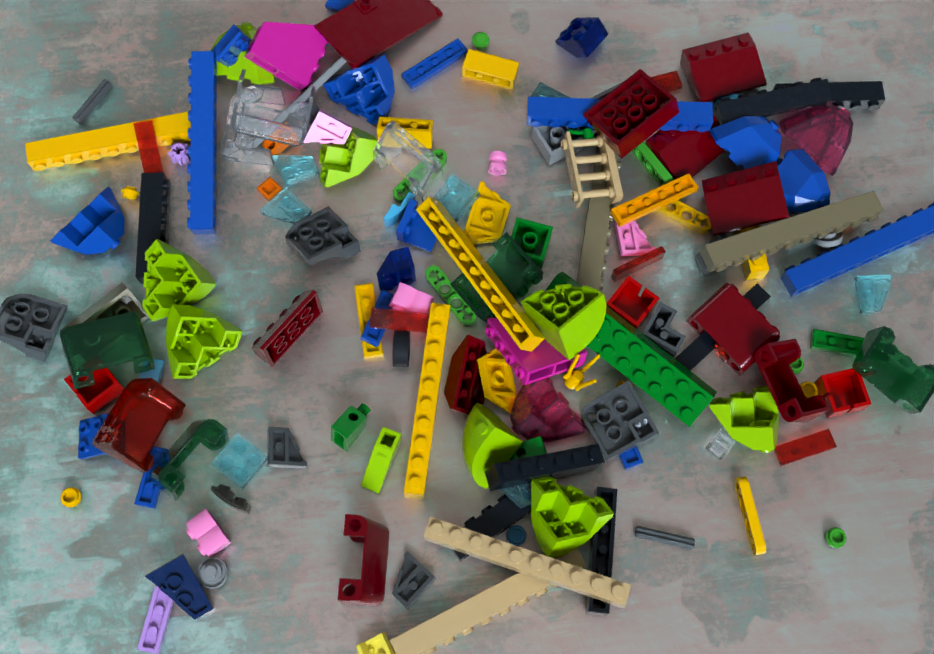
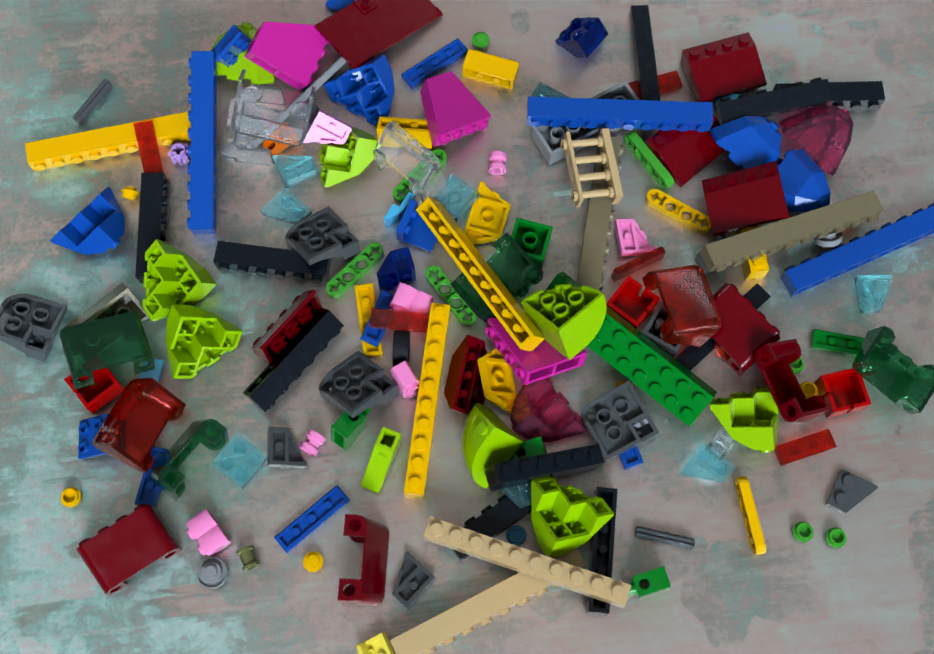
(128, 547): none -> dark red windscreen
(156, 622): lavender plate -> none
(182, 586): dark blue wing -> none
(226, 495): clear smoke slope -> none
(248, 558): none -> olive bush
(269, 189): orange tile -> none
(269, 261): none -> black brick
(293, 359): none -> black brick
(312, 442): none -> bright pink wheel
(312, 519): none -> blue tile
(313, 561): none -> yellow plate
(352, 268): none -> bright green beam
(357, 385): none -> dark grey slope
(405, 379): none -> bright pink brick
(451, 109): none -> dark pink slope
(574, 379): yellow plant -> none
(587, 133): green hand -> none
(632, 112): dark red slope -> none
(645, 53): none -> black tile
(654, 200): light orange plate -> none
(657, 581): none -> green torso
(688, 304): none -> clear red windscreen
(708, 465): none -> clear light blue wing
(802, 531): none -> bright green plate
(848, 491): none -> dark grey wing

